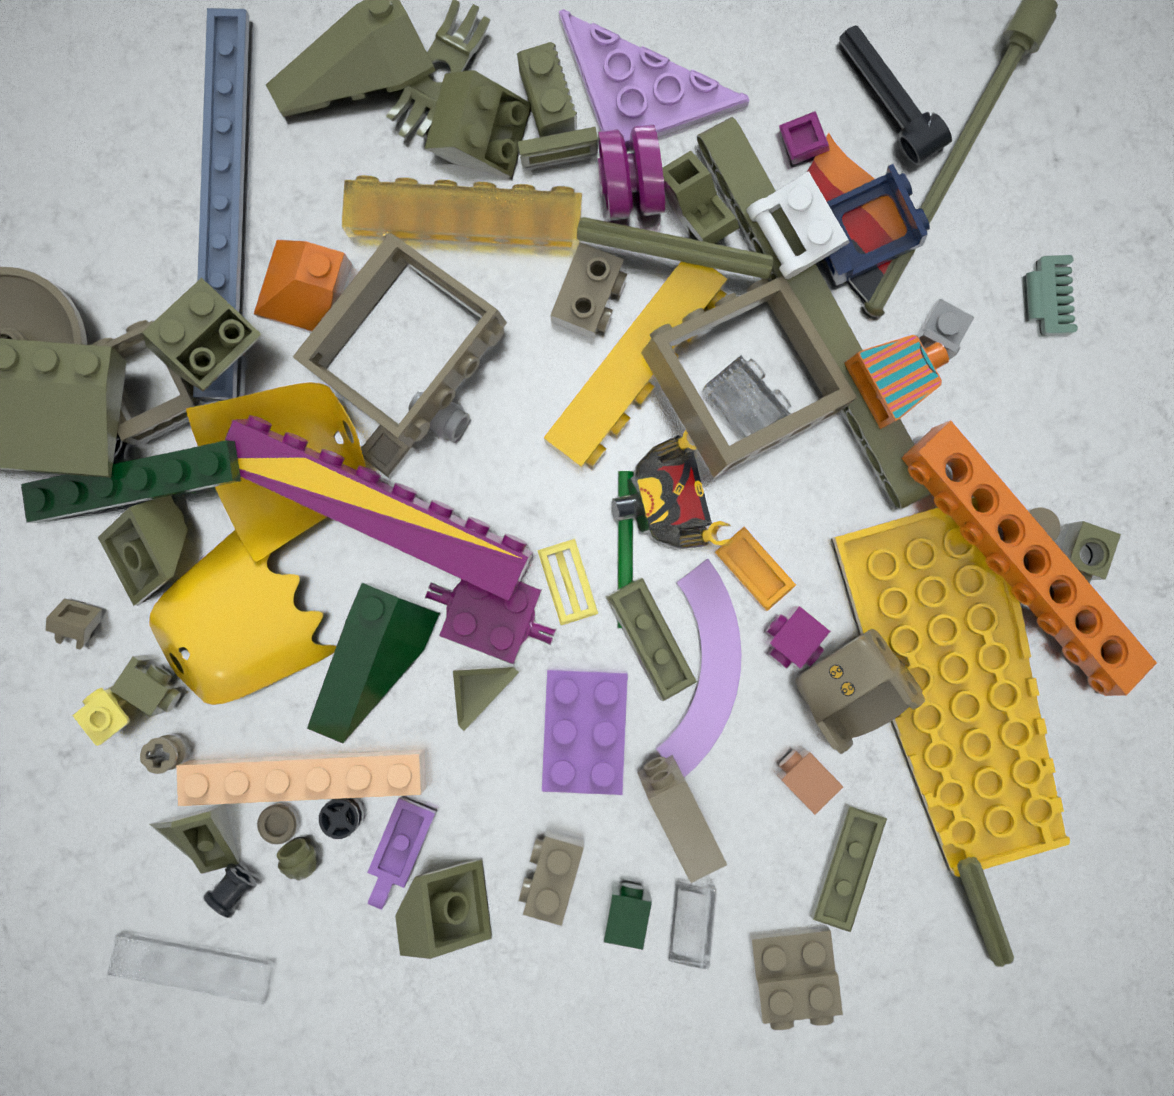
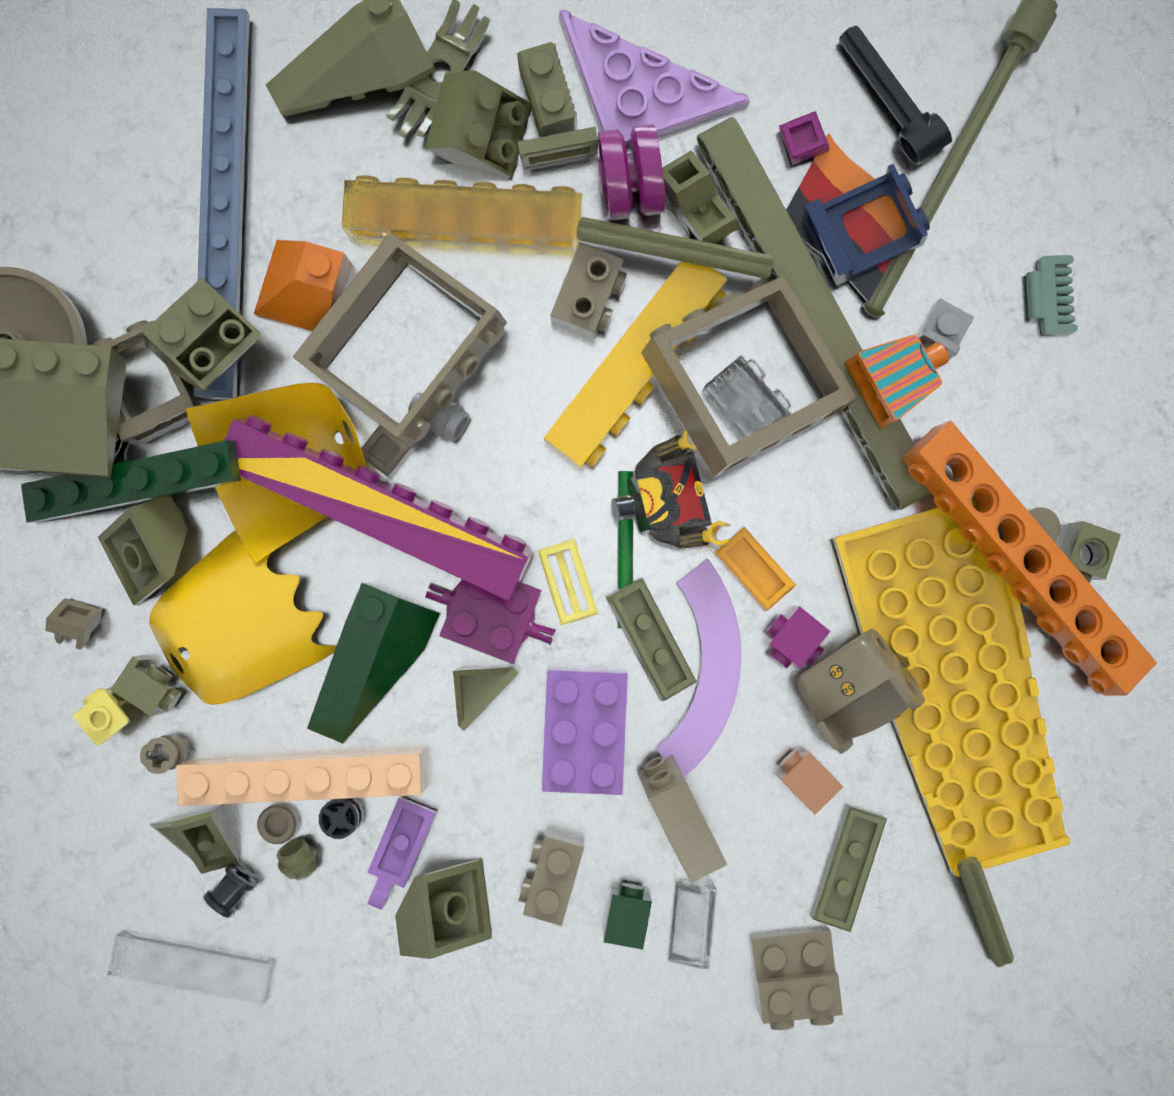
(810, 219): white plate -> none

